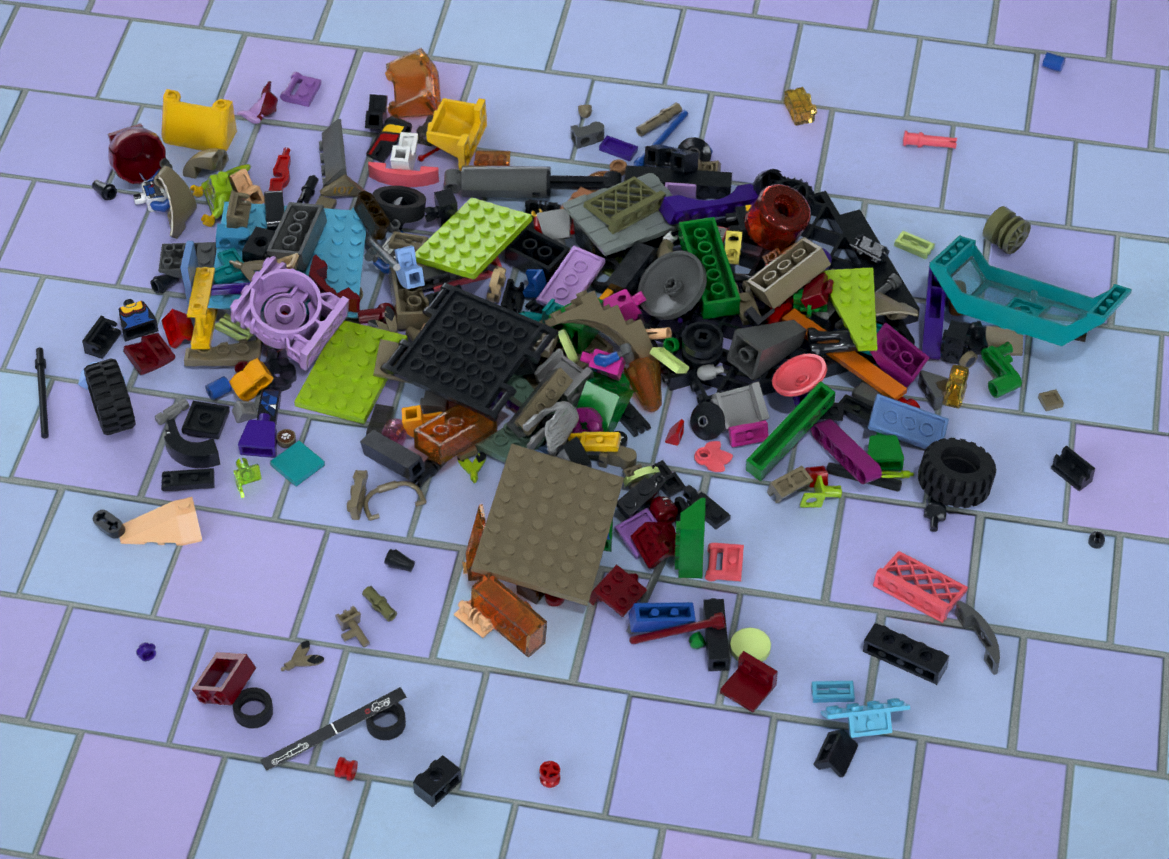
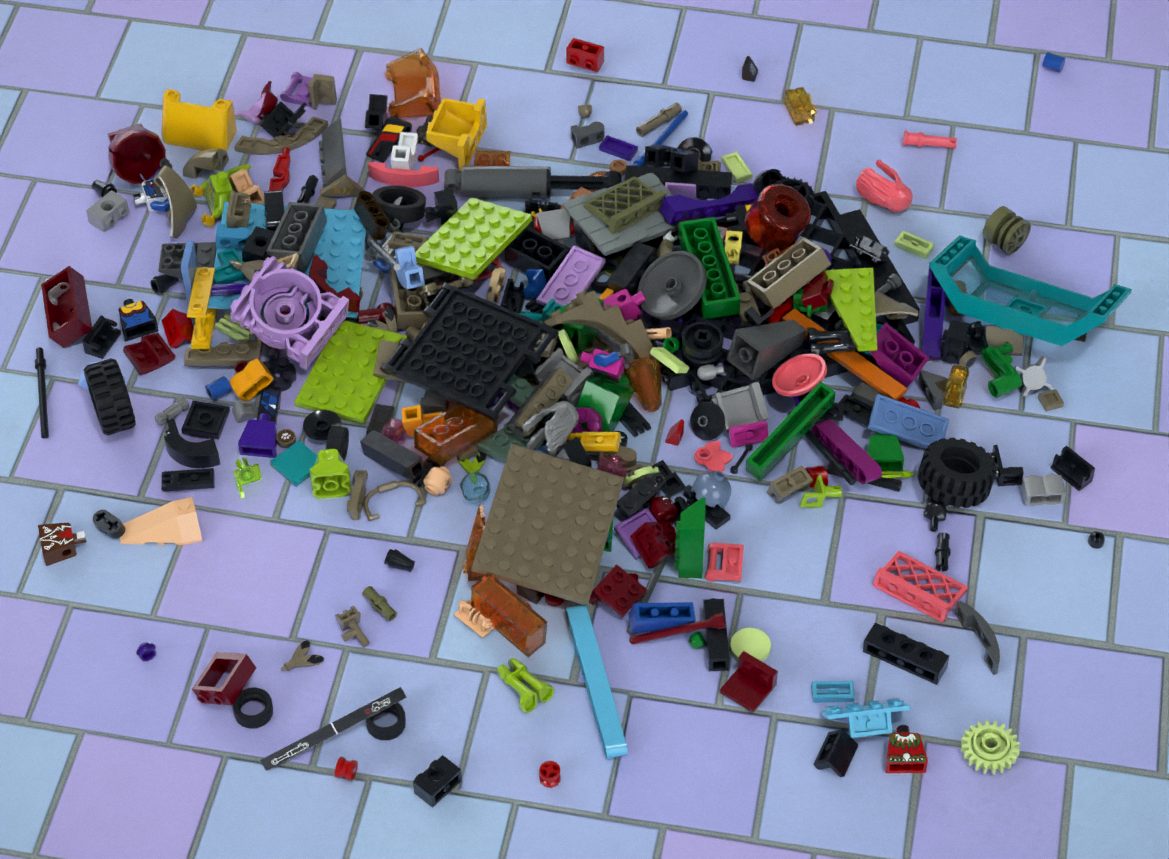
(59, 542): none -> reddish brown torso
(61, 296): none -> dark red piece
(107, 211): none -> light grey brick
(282, 119): none -> black bracket
(303, 136): none -> dark tan tile
(319, 423): none -> black dish
(322, 90): none -> dark tan bracket
(330, 475): none -> lime piece
(338, 439): none -> black tyre
(430, 289): none -> dark tan plant
(437, 480): none -> light nougat head
(475, 487): none -> clear light blue hair
(529, 698): none -> lime piece
(585, 55): none -> red brick
(596, 681): none -> medium azure beam
(613, 462): none -> clear pink brick
(713, 487): none -> sand blue cylinder
(734, 469): none -> black hinge
(736, 165): none -> yellowish green tile
(749, 70): none -> slope
(840, 469): none -> black bar
(883, 191): none -> coral hair
(906, 752): none -> torso
(942, 552): none -> black pin
(976, 748): none -> yellowish green gear
(1006, 476): none -> black bracket
(1033, 376): none -> light grey piece
(1043, 490): none -> light grey brick

